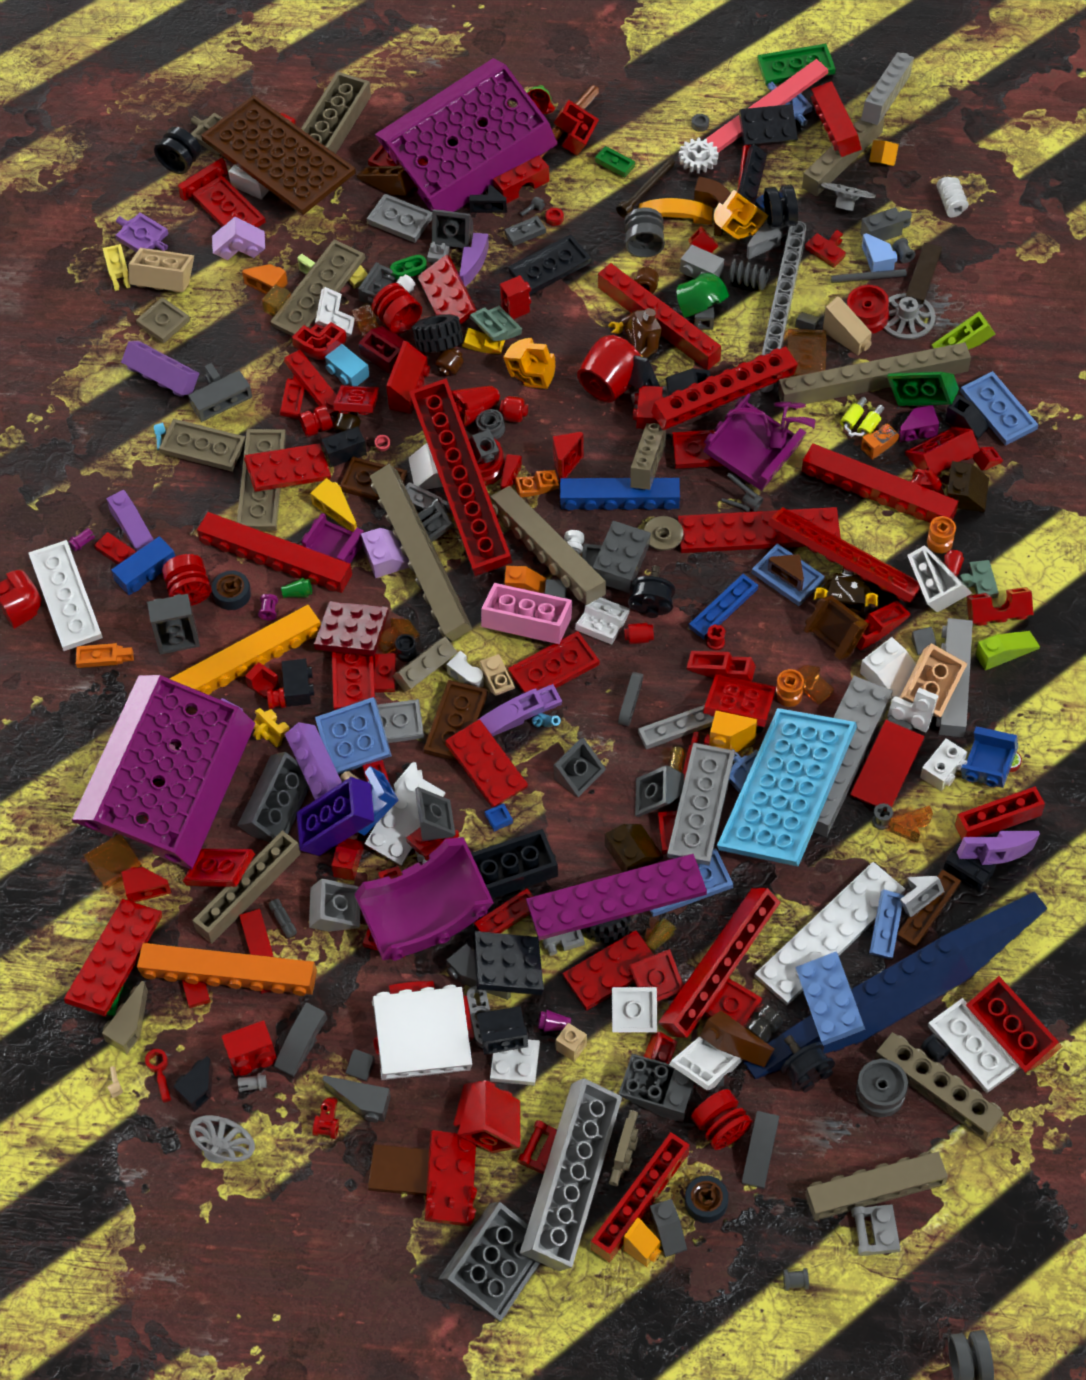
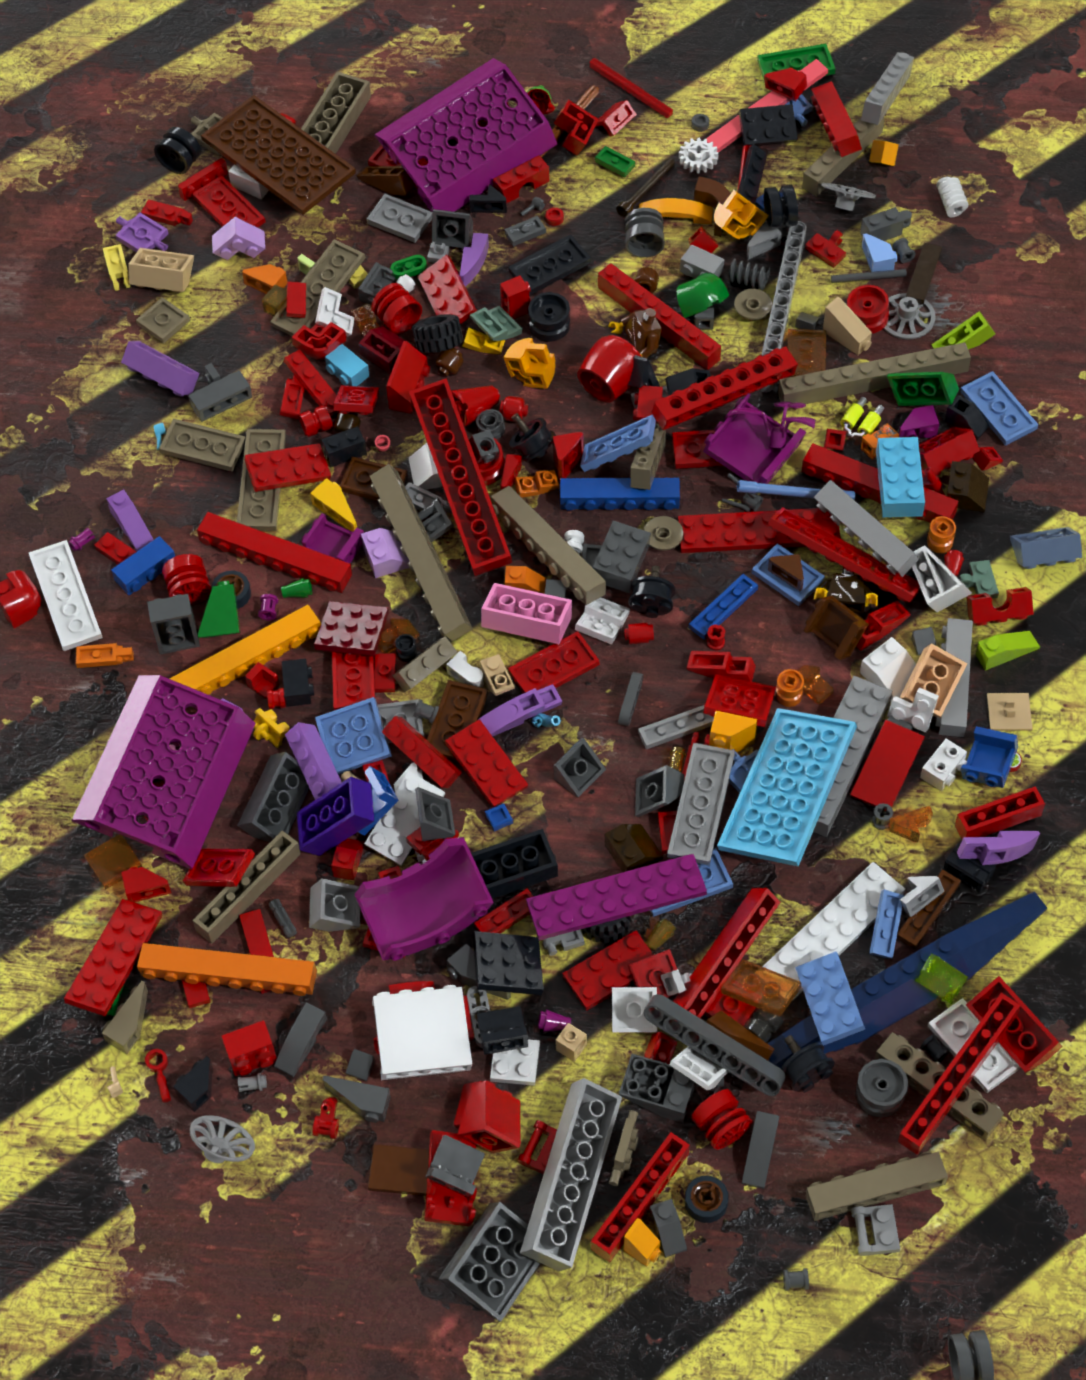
(166, 213): none -> red hinge
(221, 612): none -> green slope
(296, 299): none -> red tile
(421, 752): none -> red brick
(425, 711): none -> dark grey bush
(455, 1165): none -> dark grey bracket
(531, 438): none -> black wheel
(549, 316): none -> black wheel
(616, 117): none -> panel
(618, 443): none -> medium blue plate
(631, 88): none -> red axle
(674, 982): none -> light grey tile
(725, 1048): none -> dark grey beam
(753, 304): none -> dark tan dish
(754, 487): none -> medium blue piece
(761, 987): none -> clear orange tile
(786, 82): none -> red slope
(835, 439): none -> red slope
(866, 529): none -> light grey brick
(900, 477): none -> medium azure brick
(941, 978): none -> clear neon green plate
(959, 1074): none -> red brick
(1009, 711): none -> tan piece
(1046, 547): none -> sand blue slope

